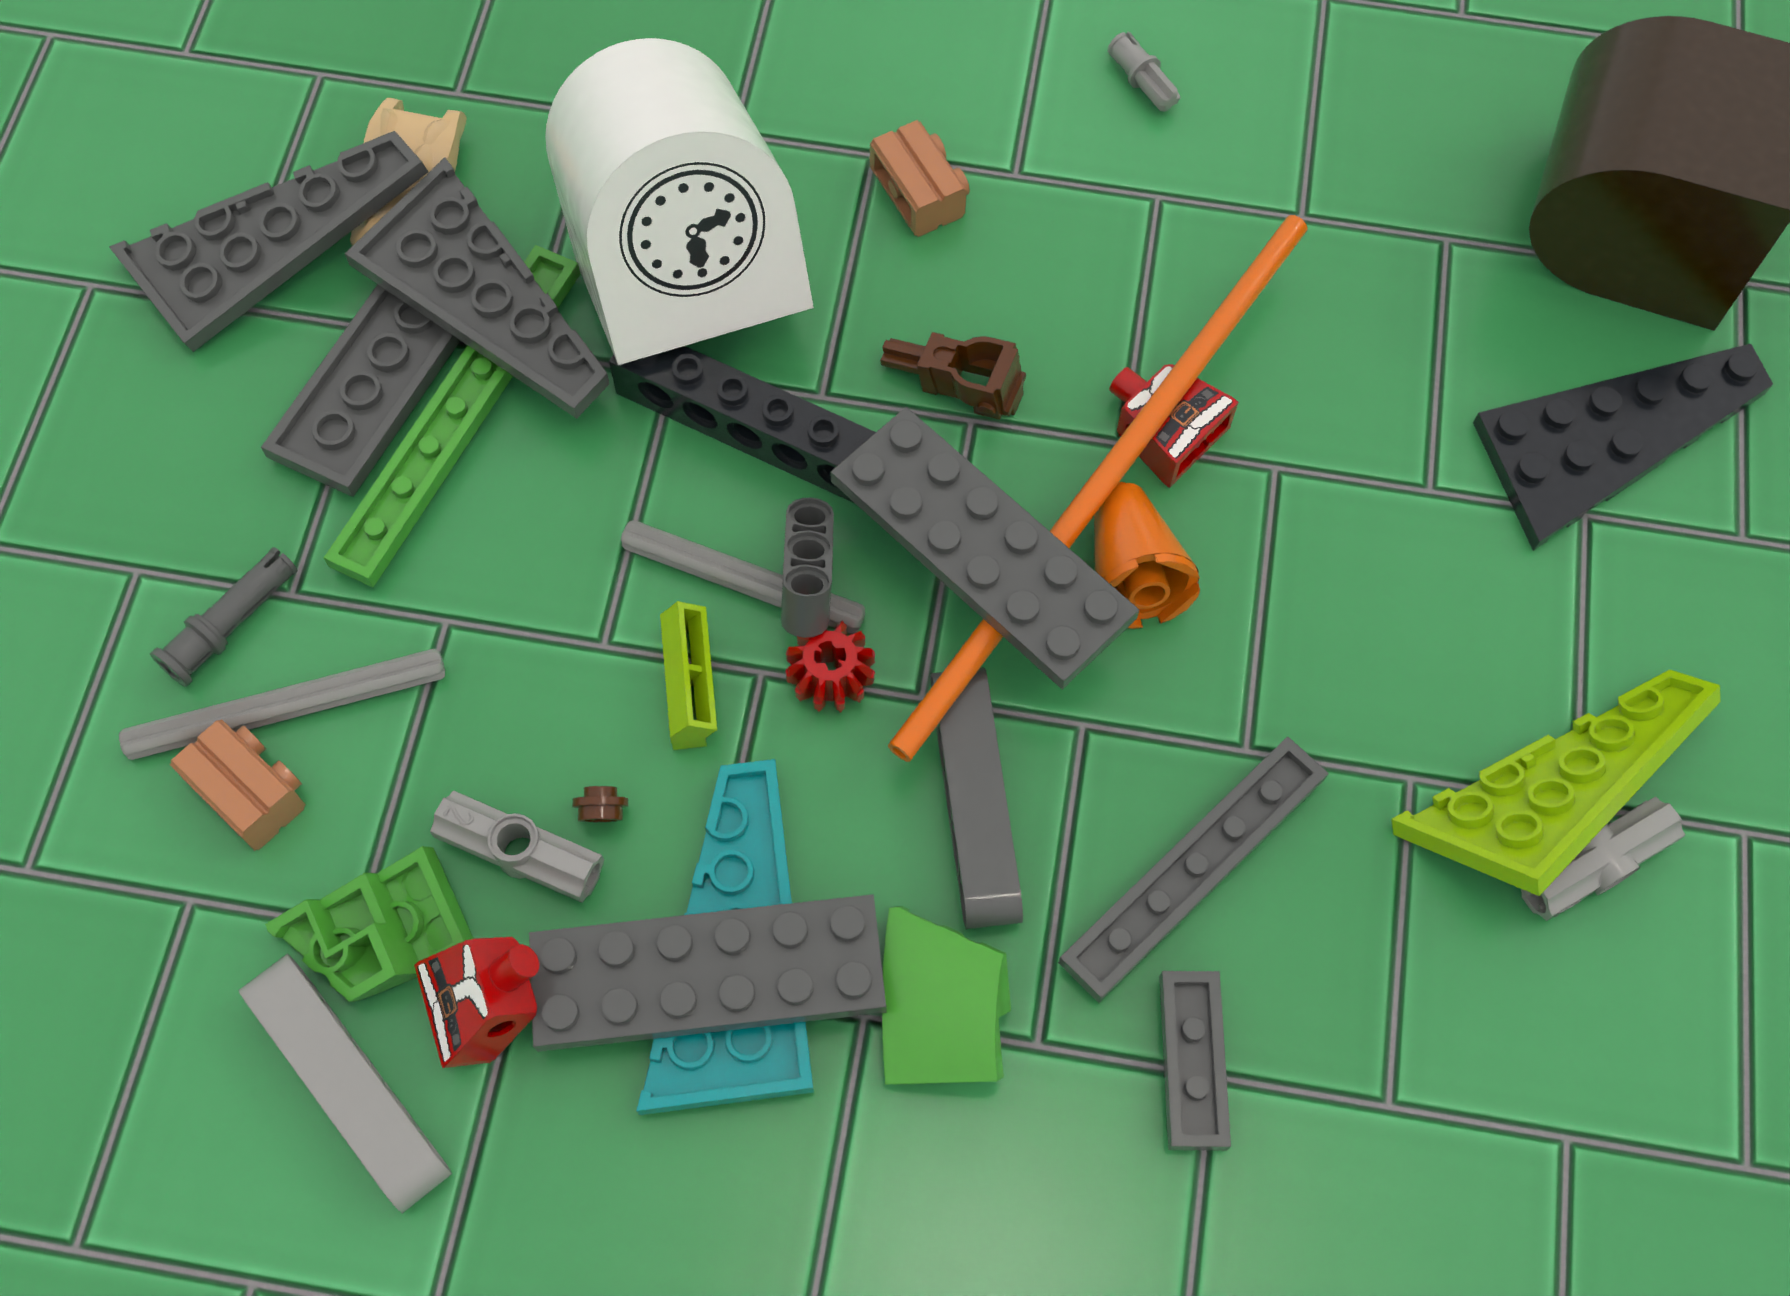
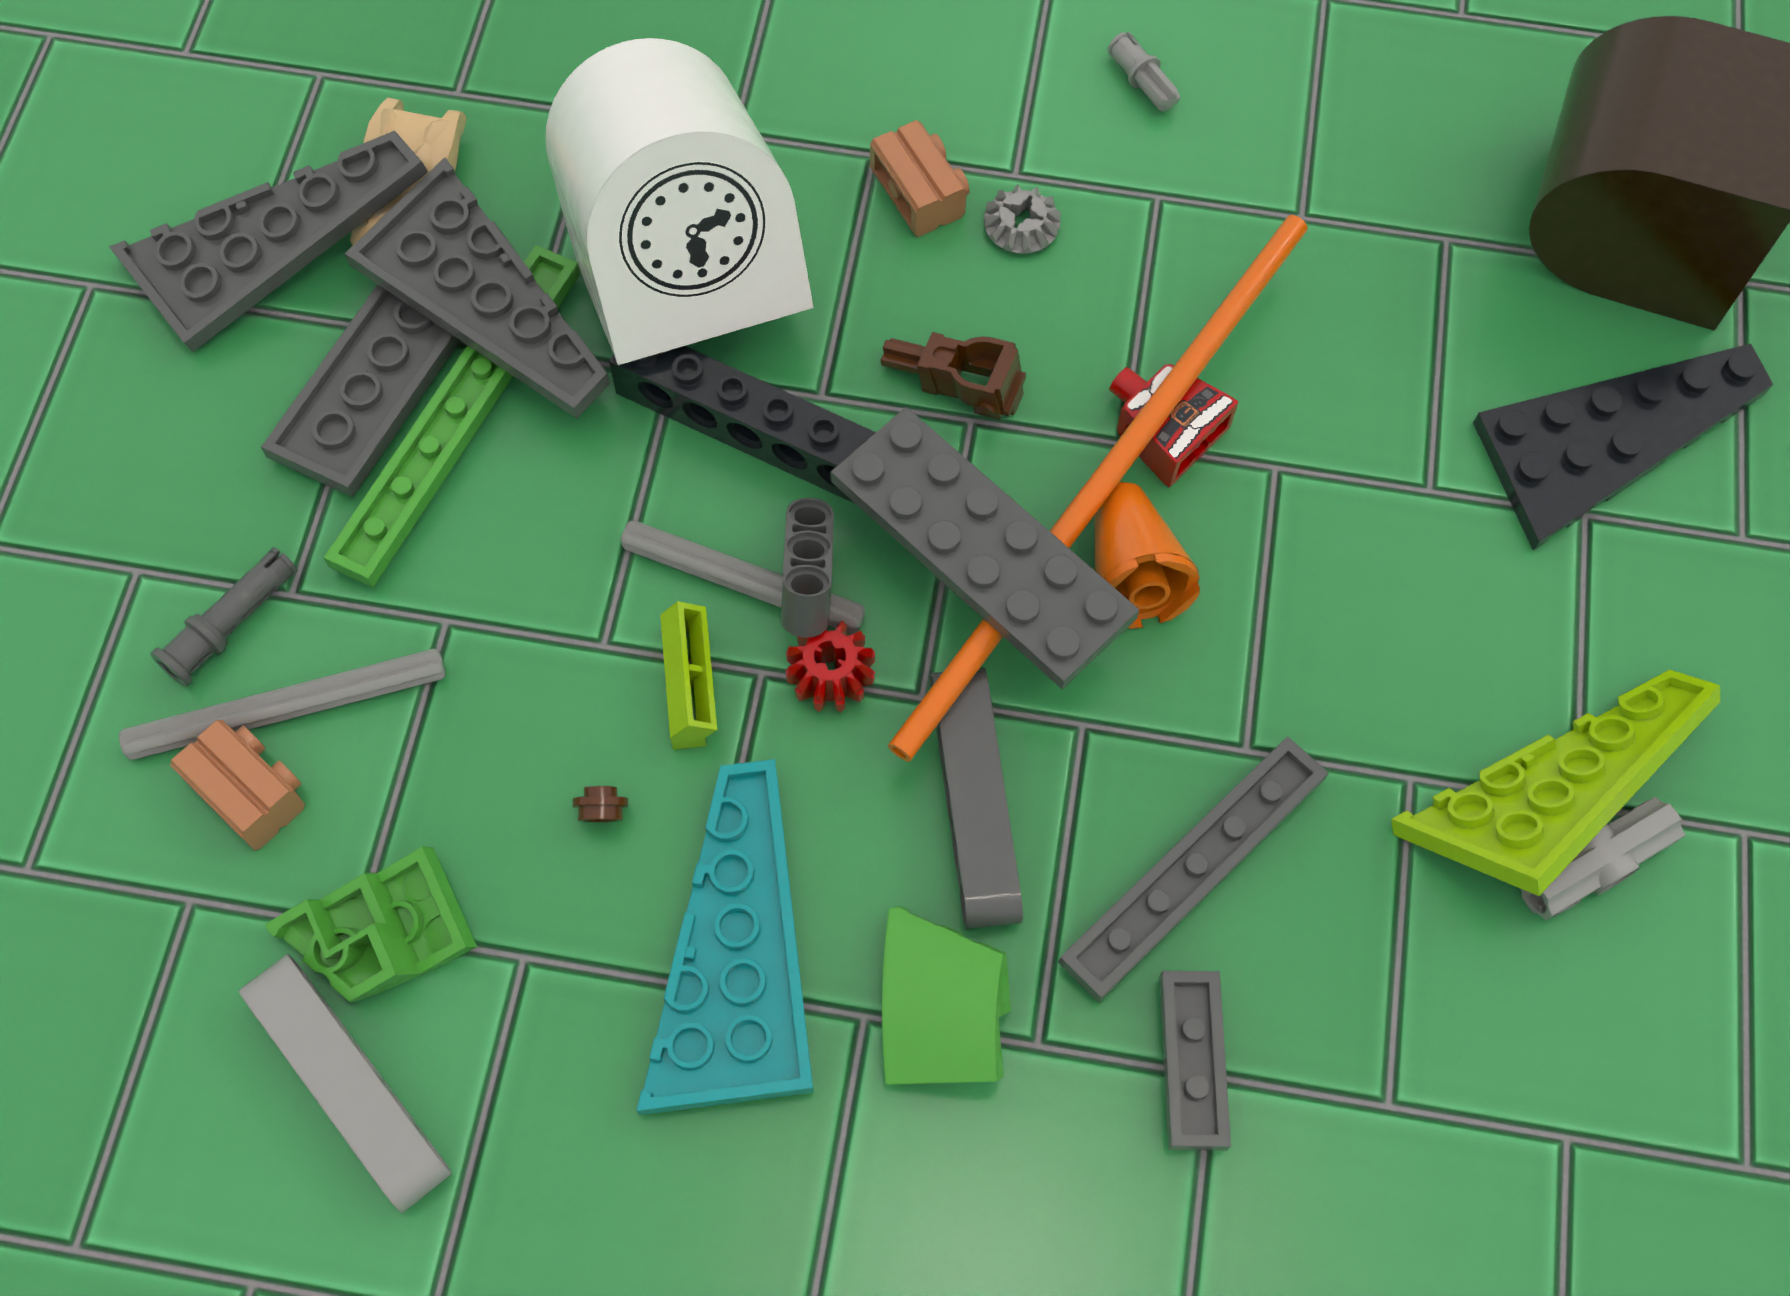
(478, 997): red torso -> none
(488, 831): light grey piece -> none
(706, 973): dark grey plate -> none
(1030, 235): none -> light grey gear

